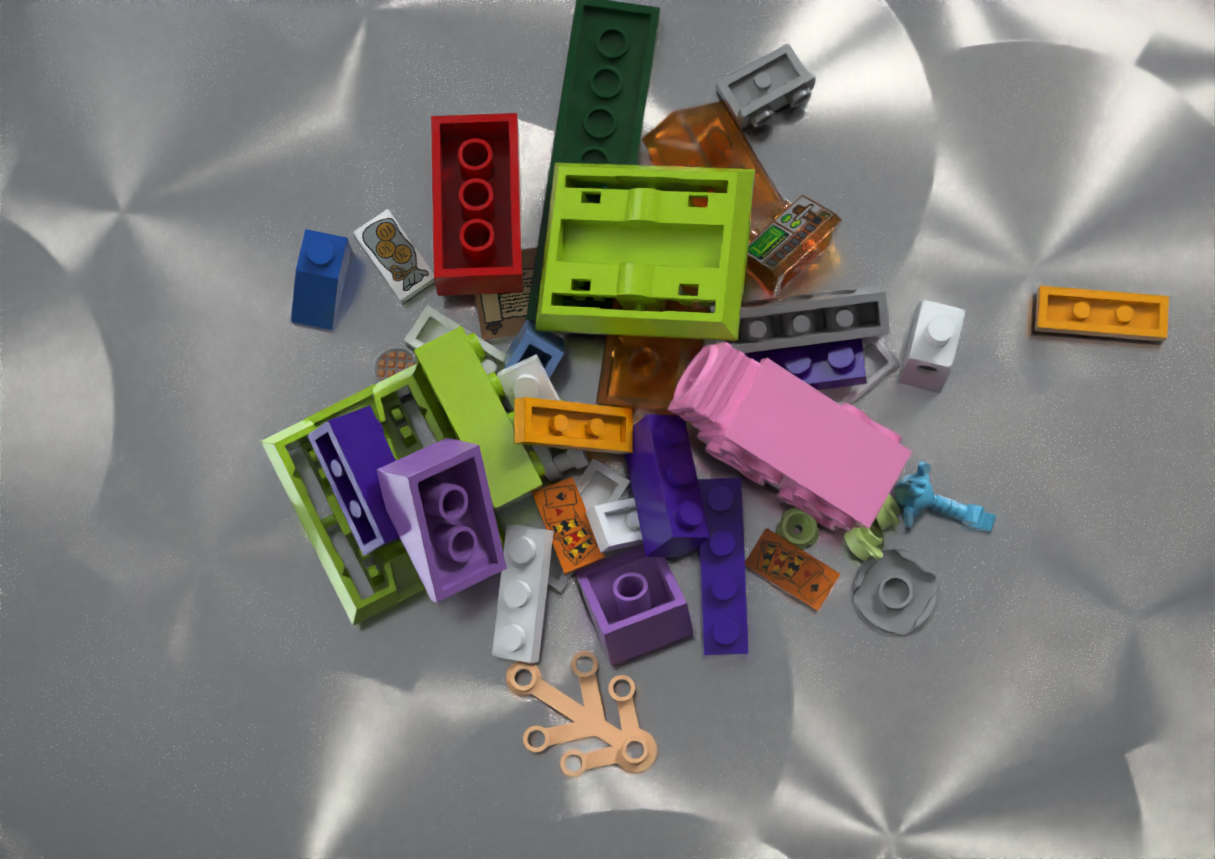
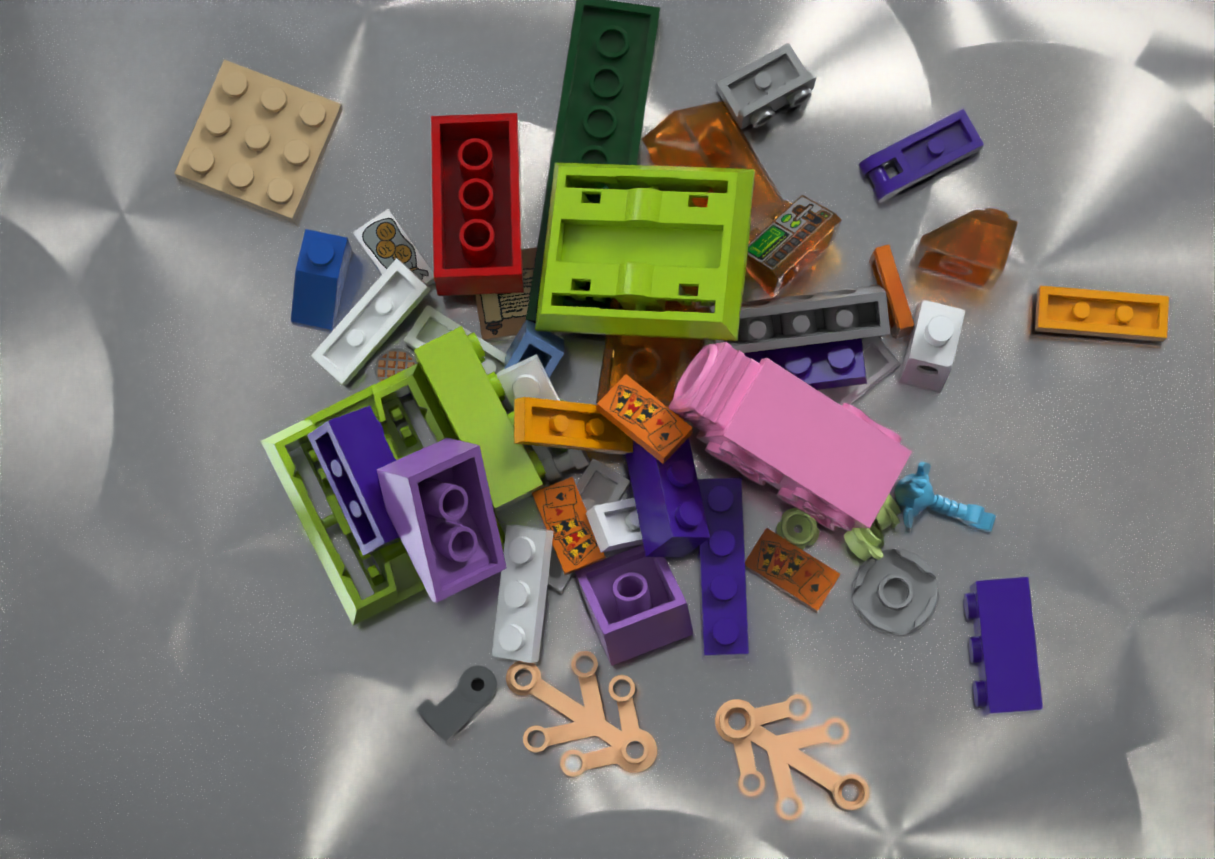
(258, 141): none -> tan plate
(371, 322): none -> white plate
(458, 709): none -> dark grey leg
(644, 418): none -> orange tile
(784, 751): none -> light nougat plant
(887, 277): none -> orange tile
(922, 154): none -> dark purple plate
(968, 248): none -> clear orange slope
(1004, 647): none -> dark purple brick

